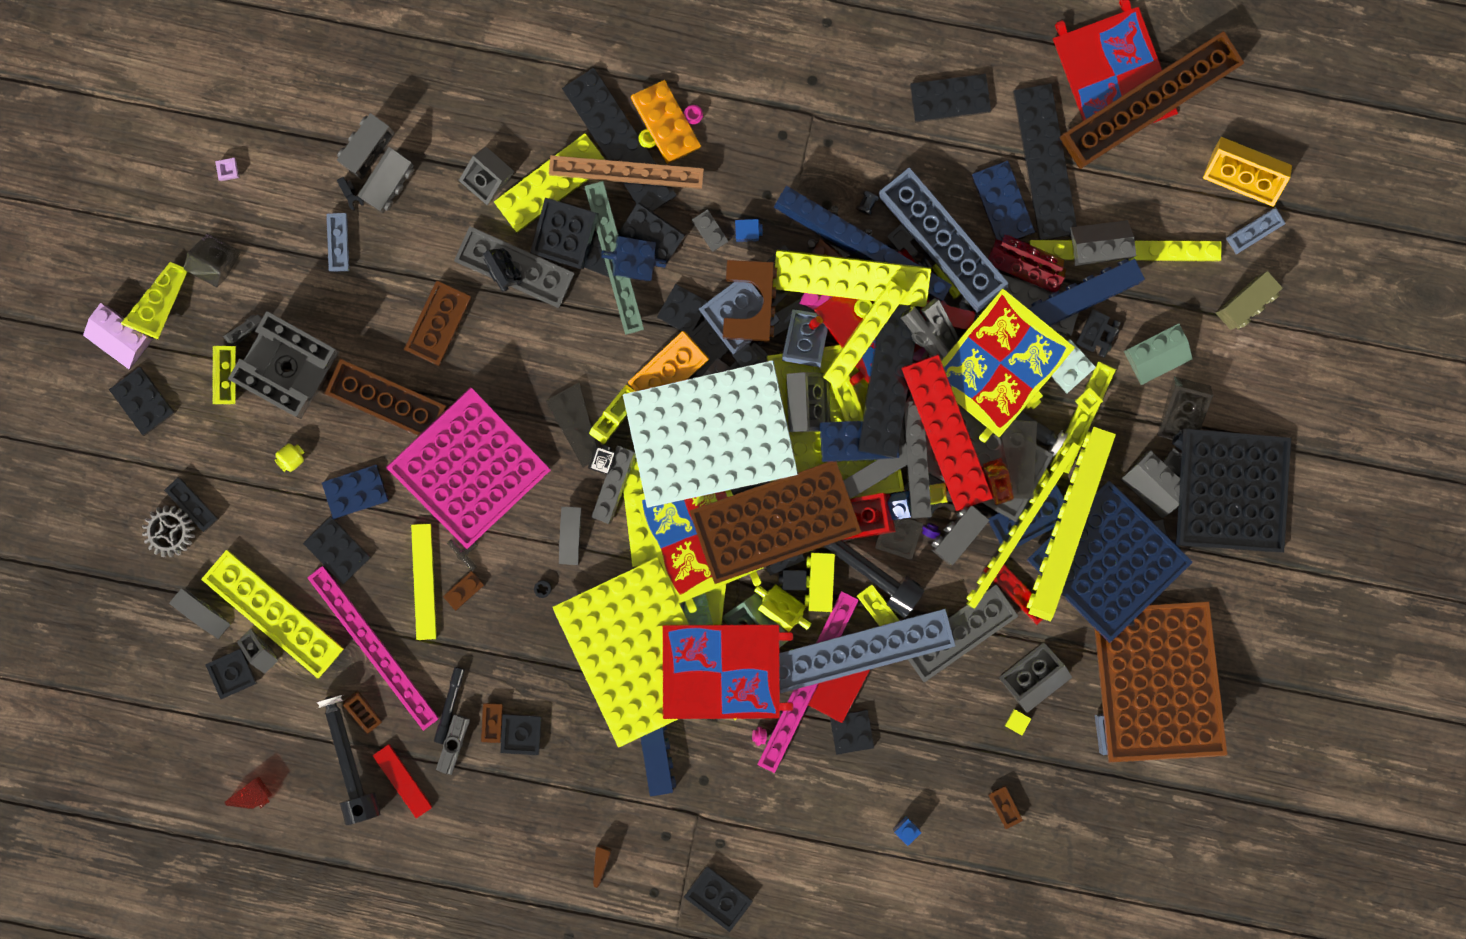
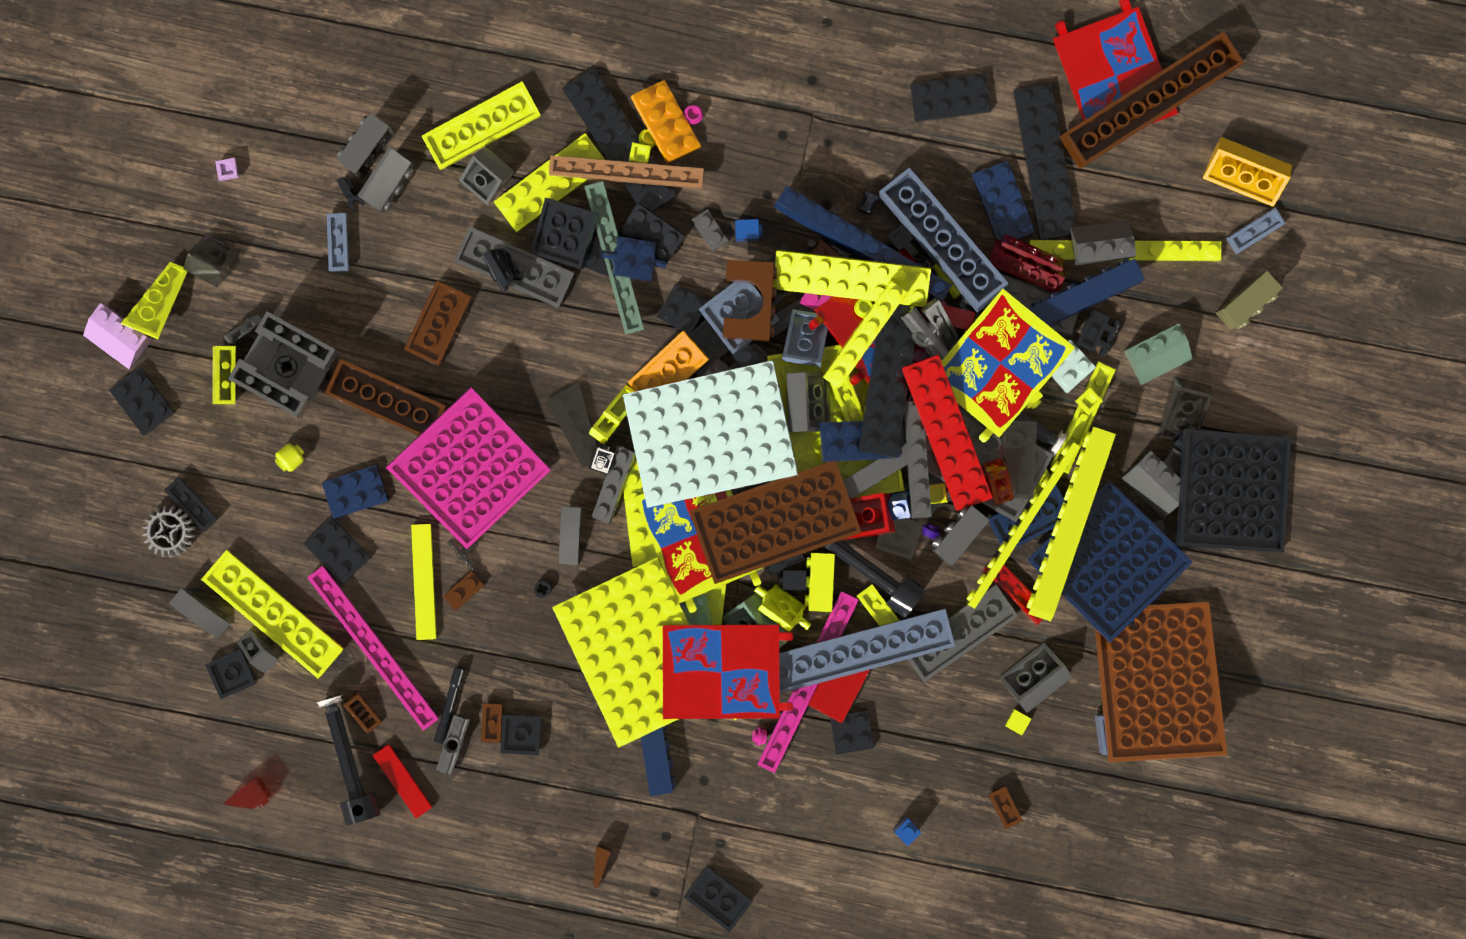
(481, 125): none -> neon yellow plate
(640, 153): none -> neon yellow tile

